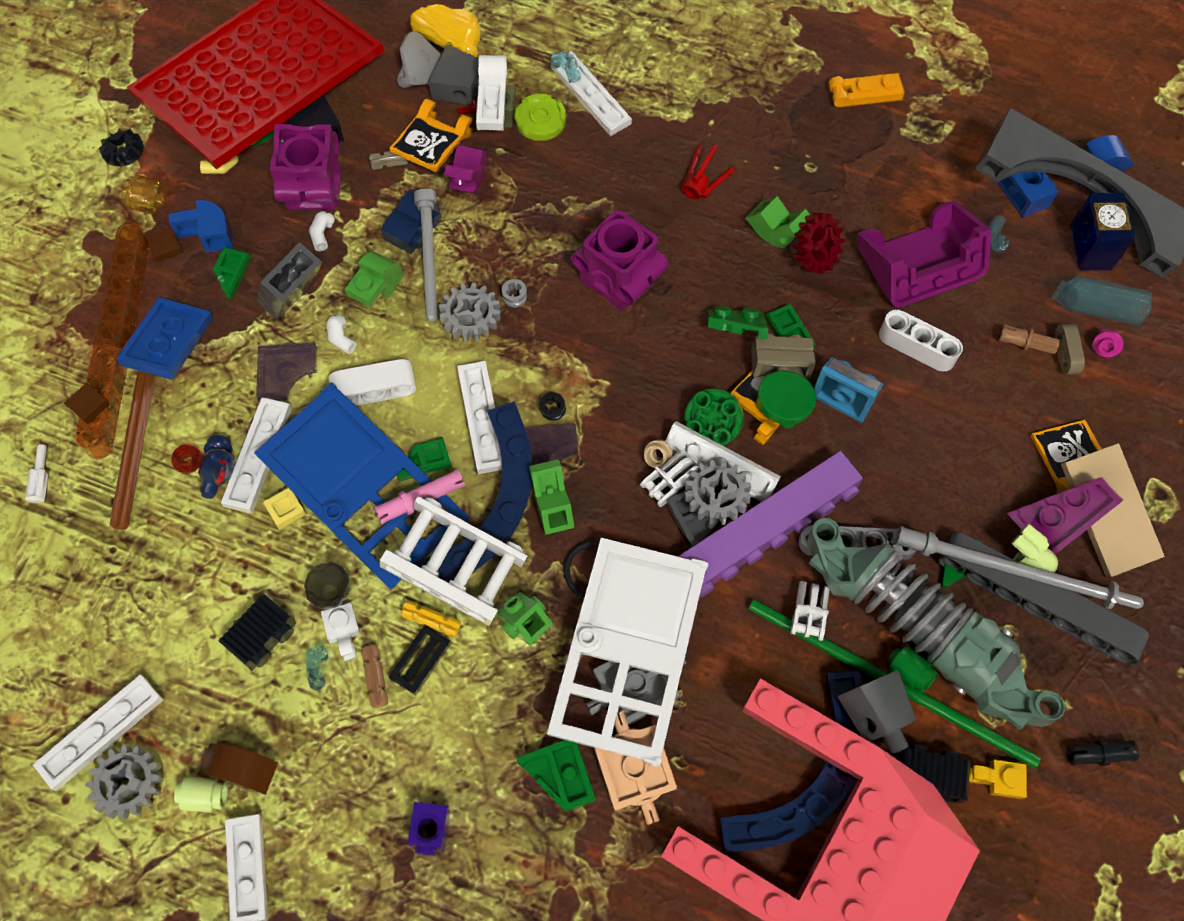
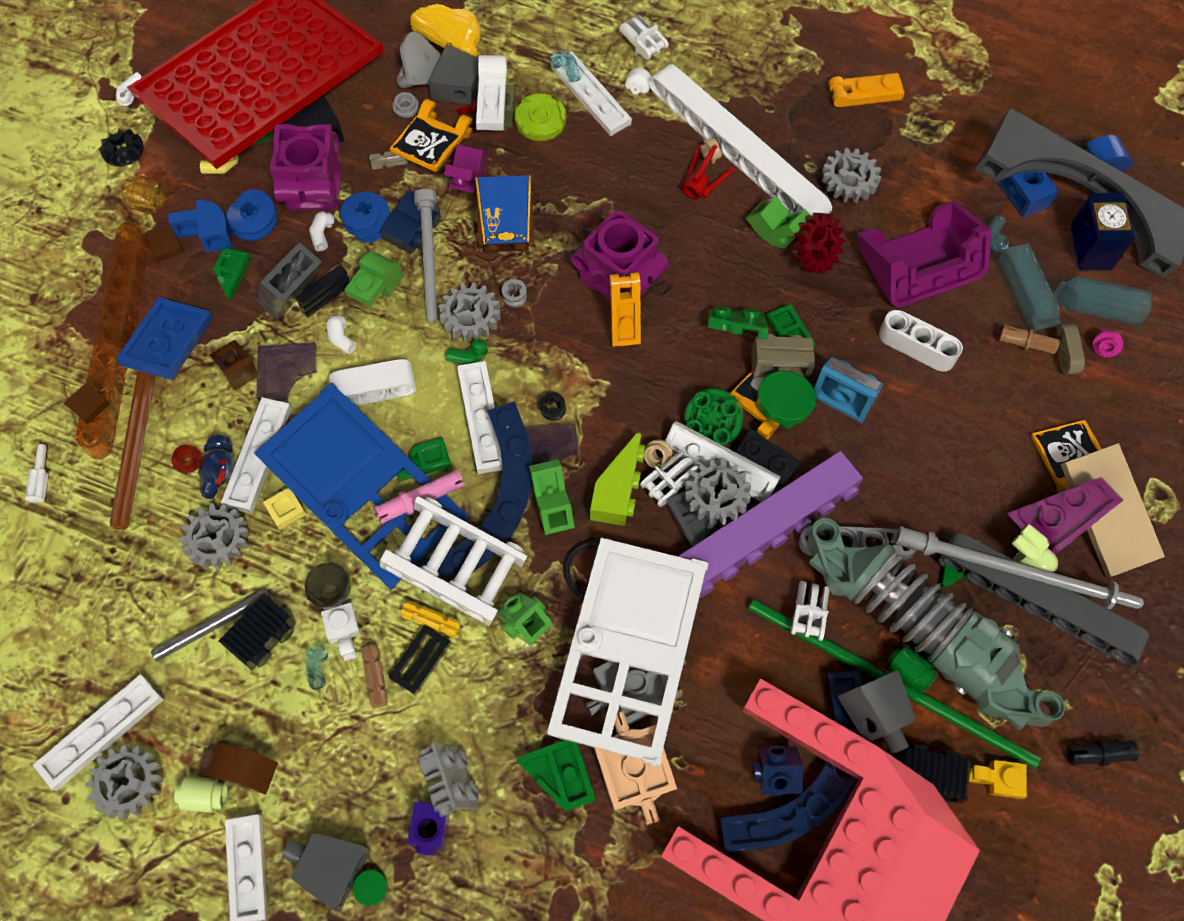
(123, 95): none -> white arm
(200, 535): none -> light grey gear
(206, 627): none -> flat silver bar
(234, 364): none -> reddish brown slope
(252, 215): none -> blue piece
(323, 291): none -> black tile
(326, 867): none -> dark grey torso
(364, 216): none -> blue piece
(370, 888): none -> green tile
(405, 105): none -> light grey plate
(453, 764): none -> light grey hinge
(472, 355): none -> green arm
(504, 213): none -> blue slope
(613, 488): none -> lime slope
(625, 310): none -> light orange plate
(638, 81): none -> white piece
(643, 37): none -> white arm
(707, 146): none -> tan plate
(737, 142): none -> white beam
(768, 456): none -> black hinge
(778, 770): none -> dark blue brick
(851, 175): none -> light grey gear
(1029, 287): none -> clear light blue piece

